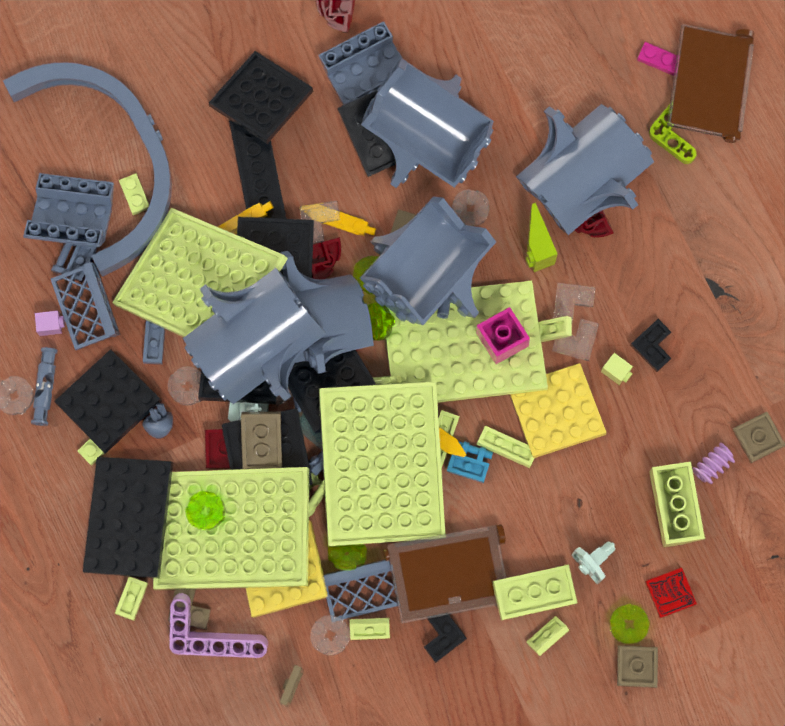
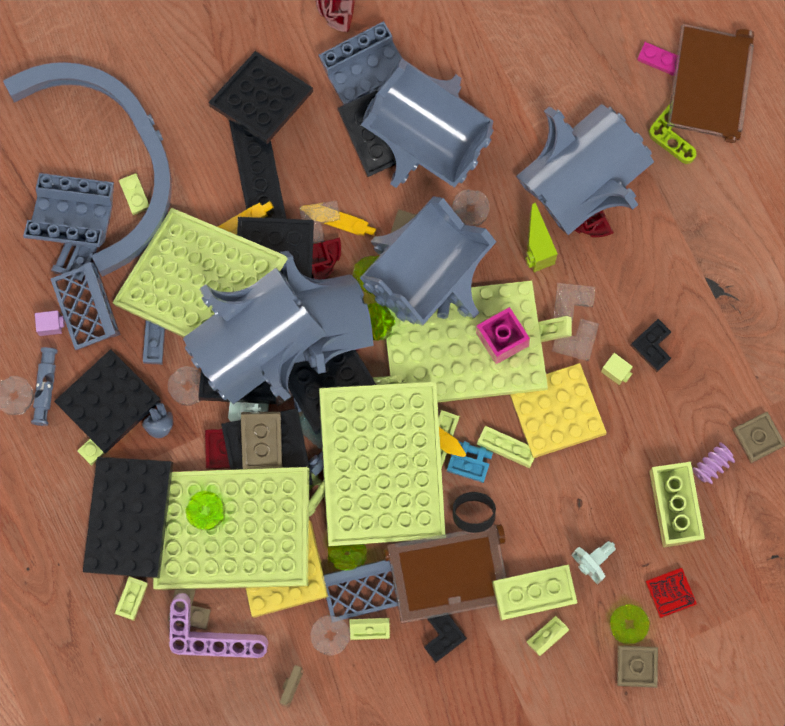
(470, 527): none -> black tyre

